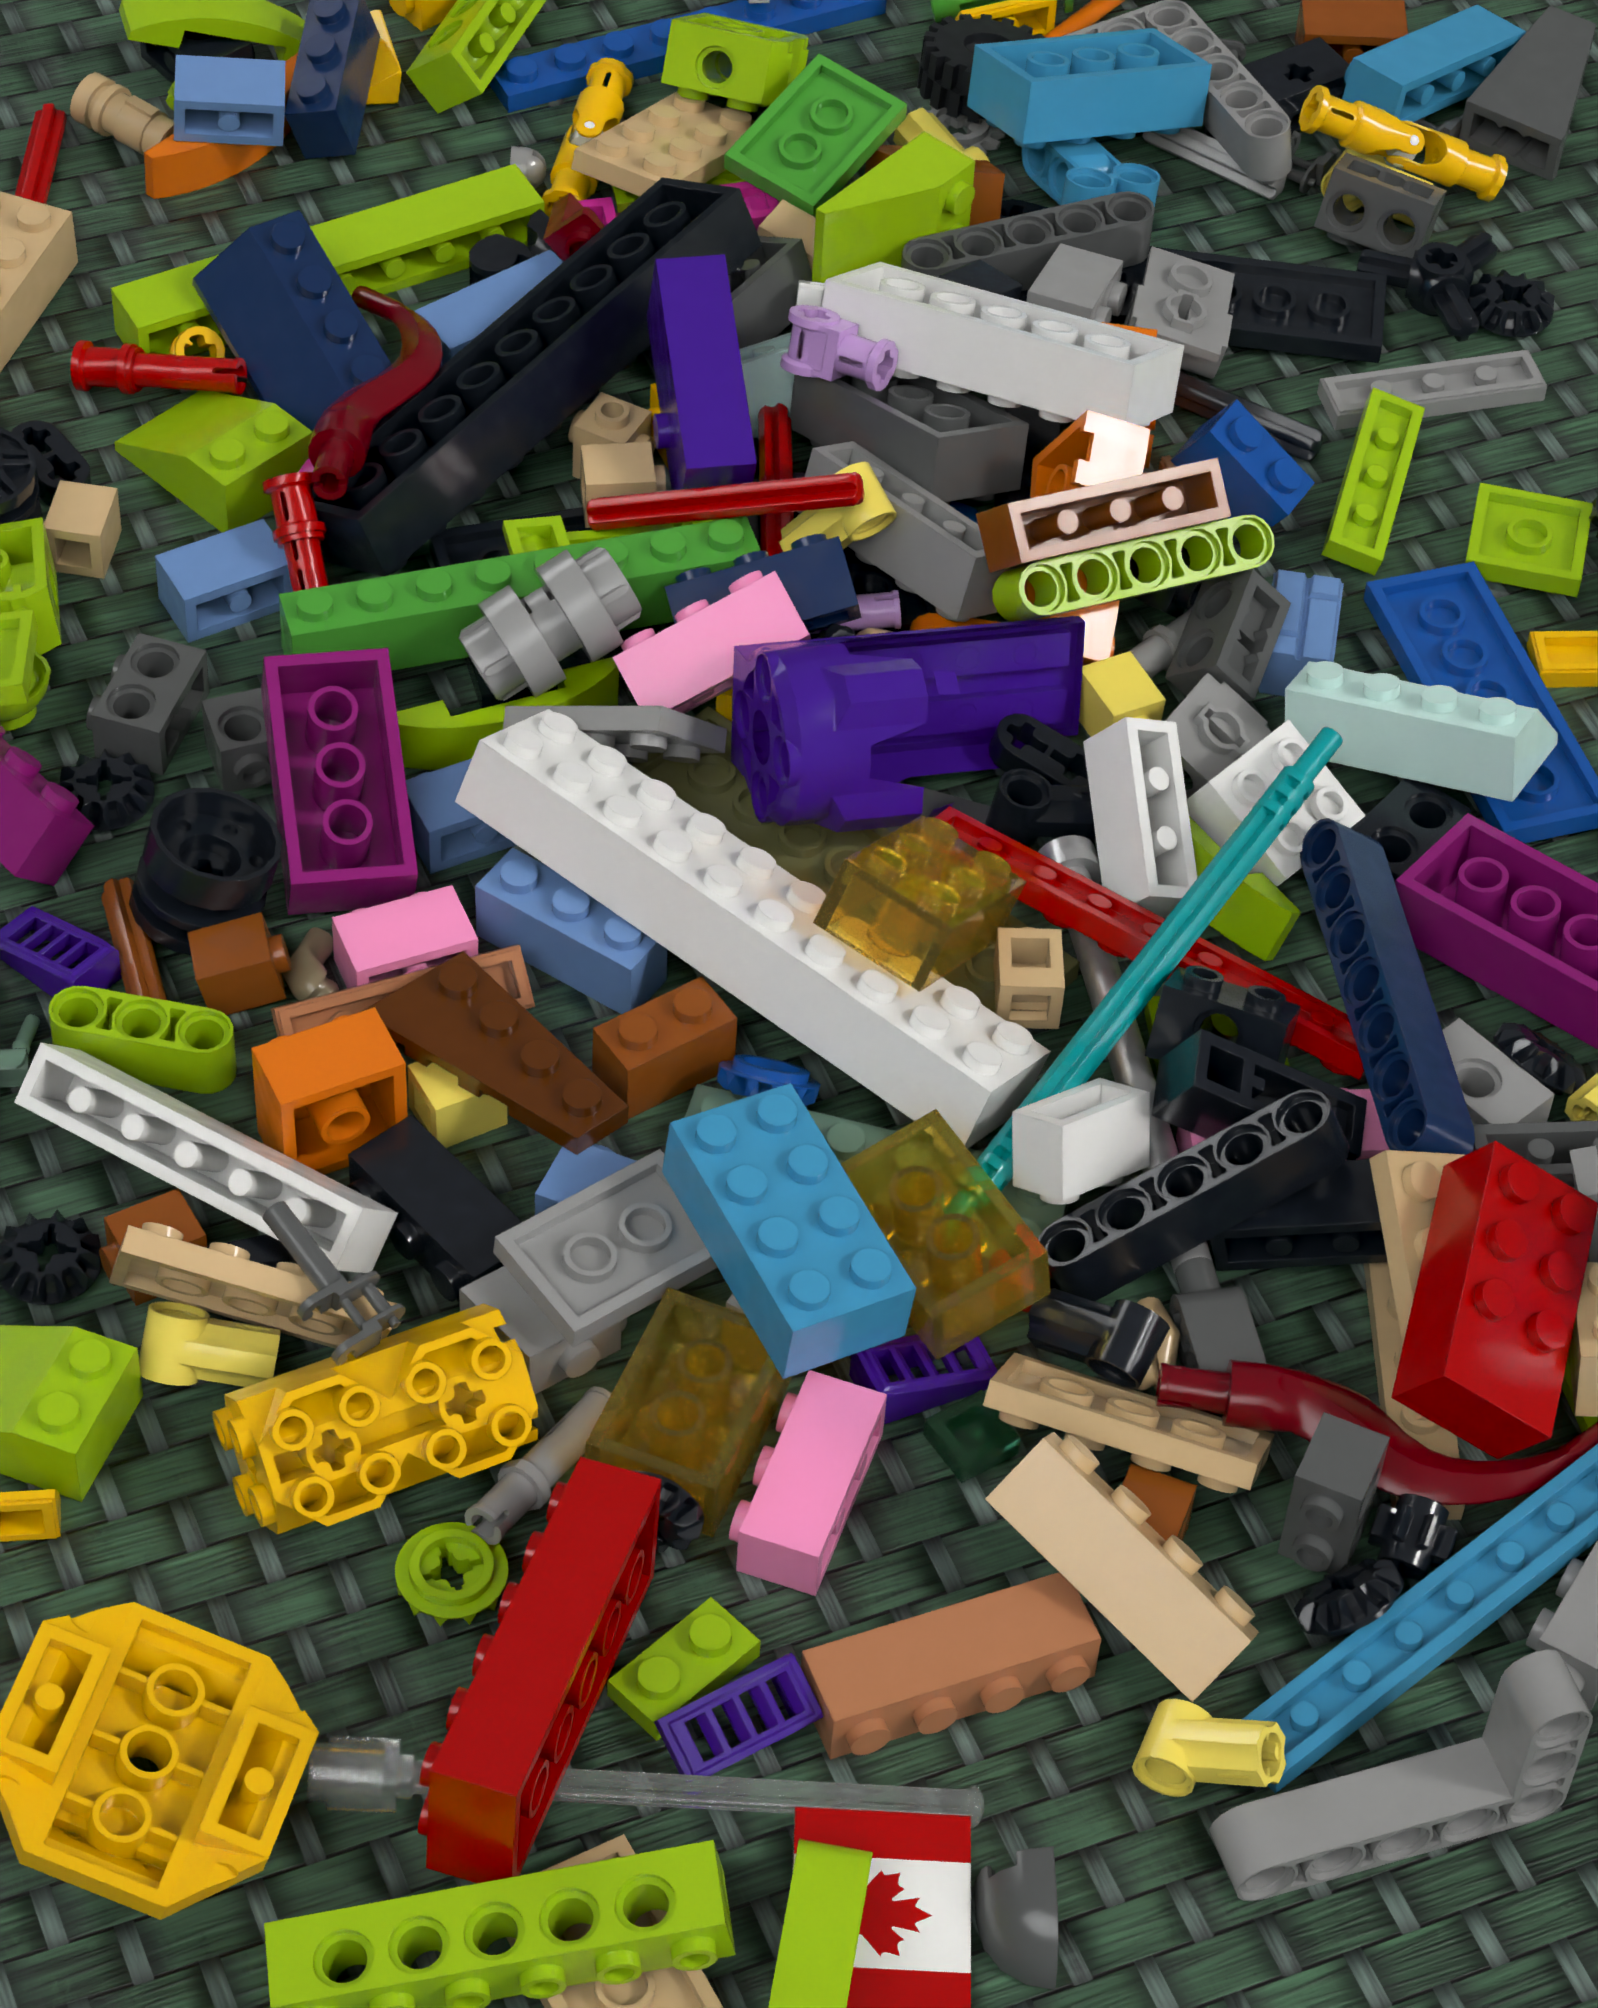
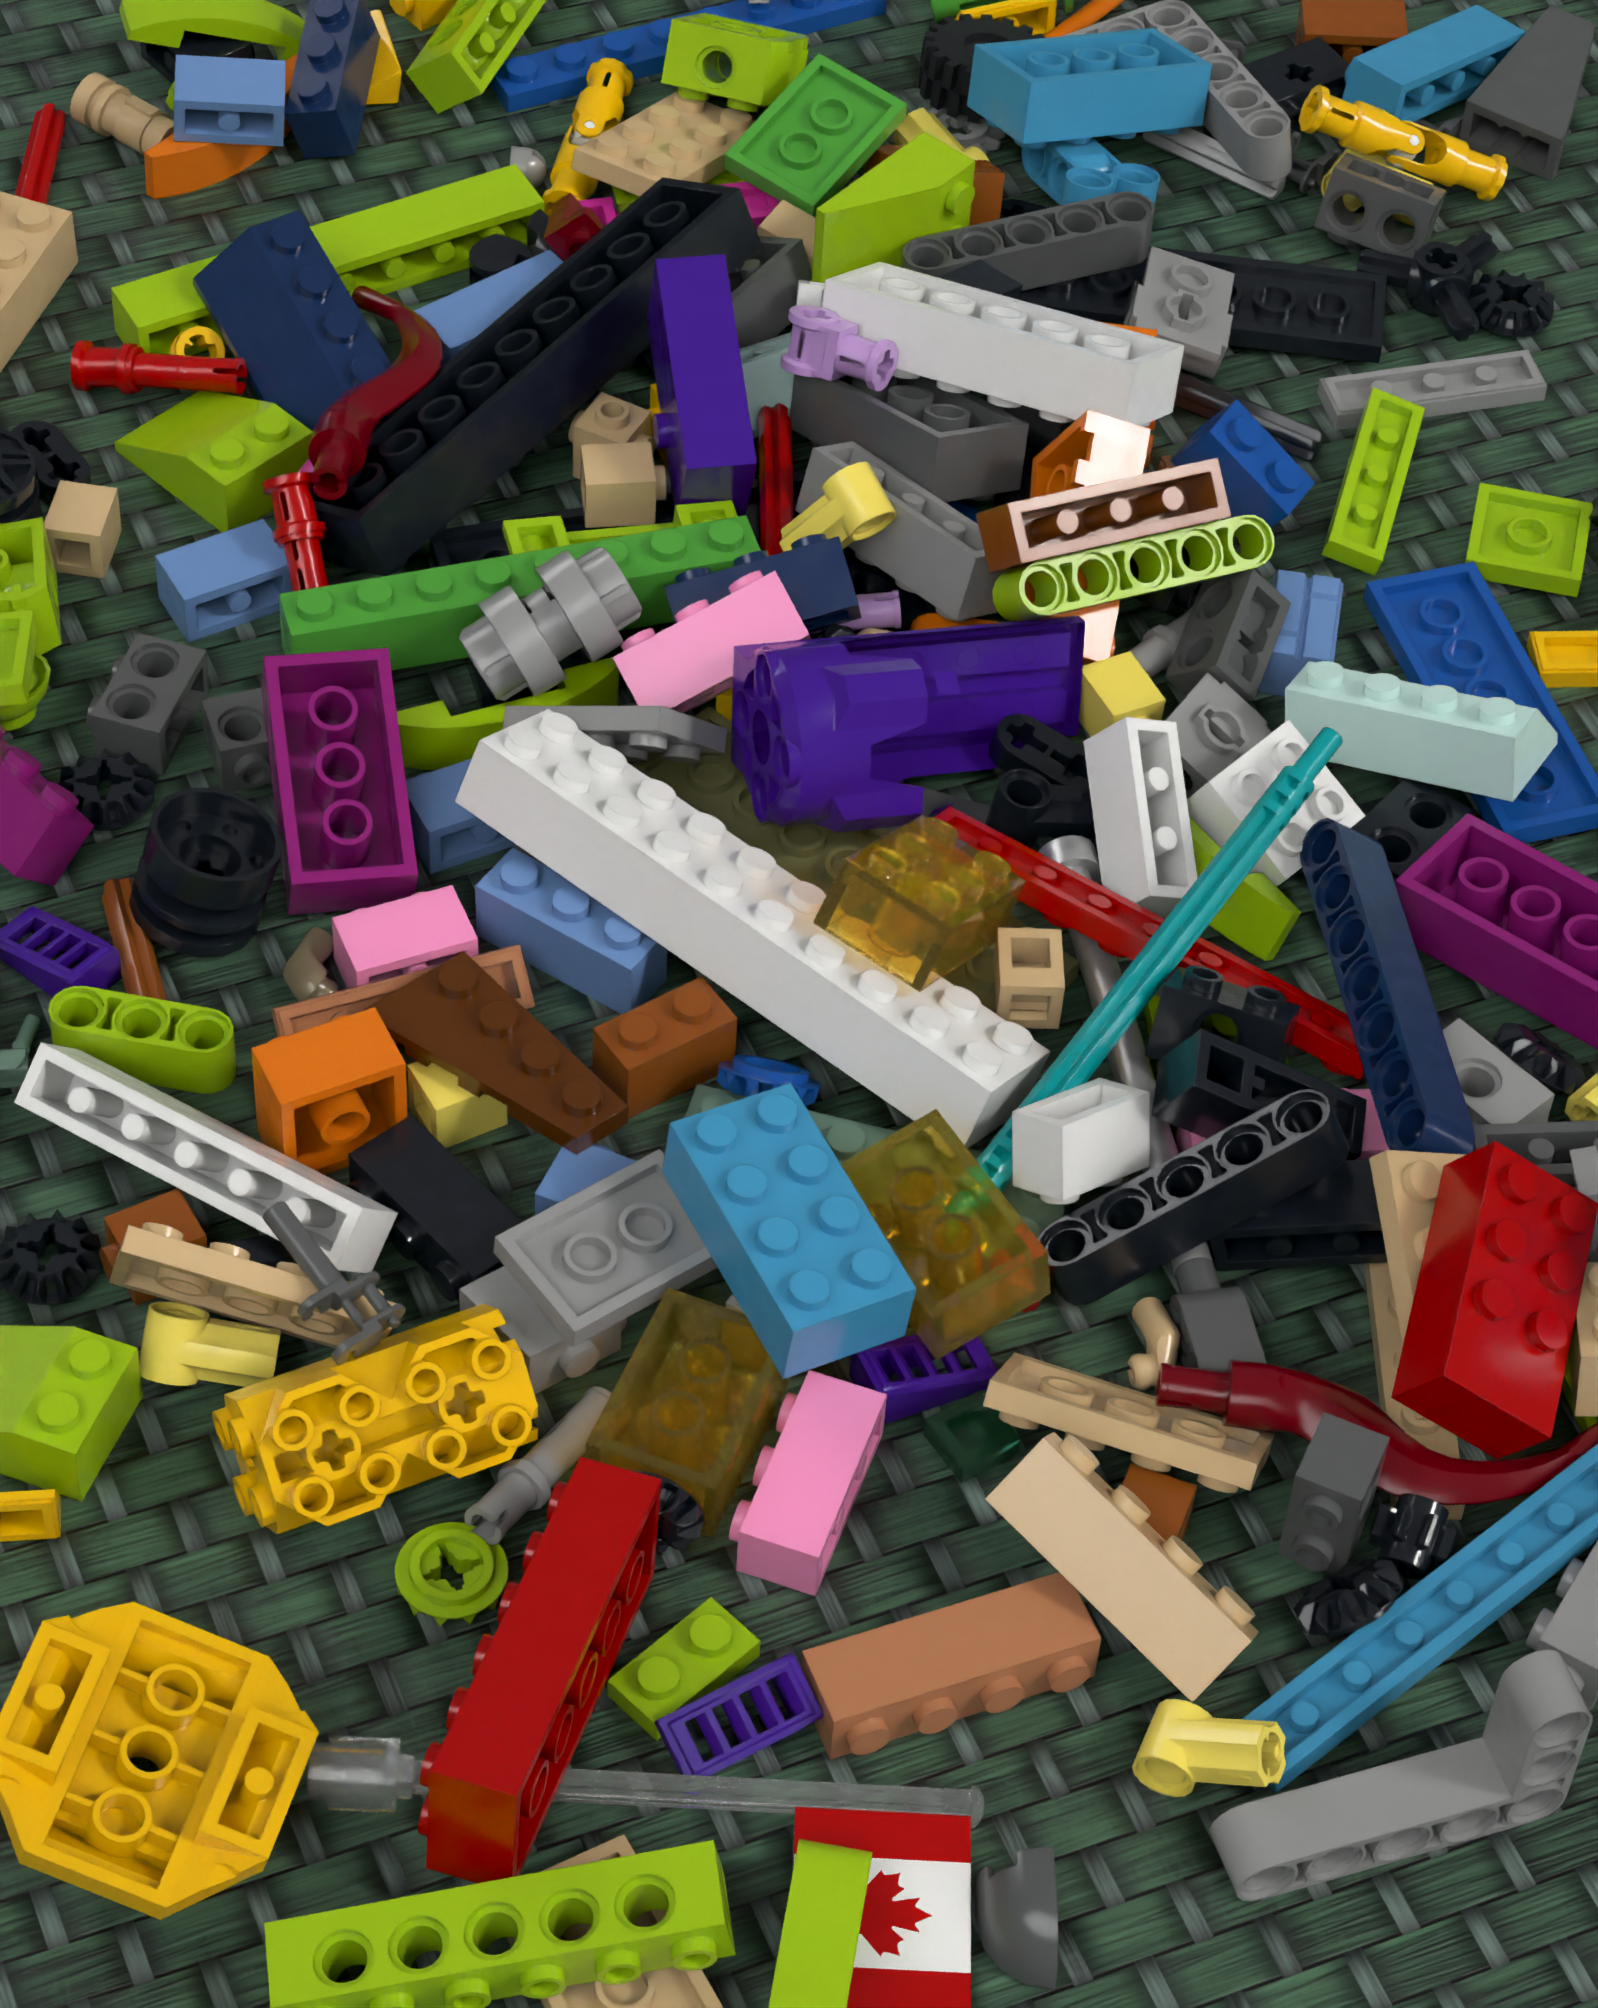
(239, 964): dark orange brick -> none
(726, 501): red axle -> none
(1080, 284): light grey brick -> none
(1110, 1340): black piece -> none

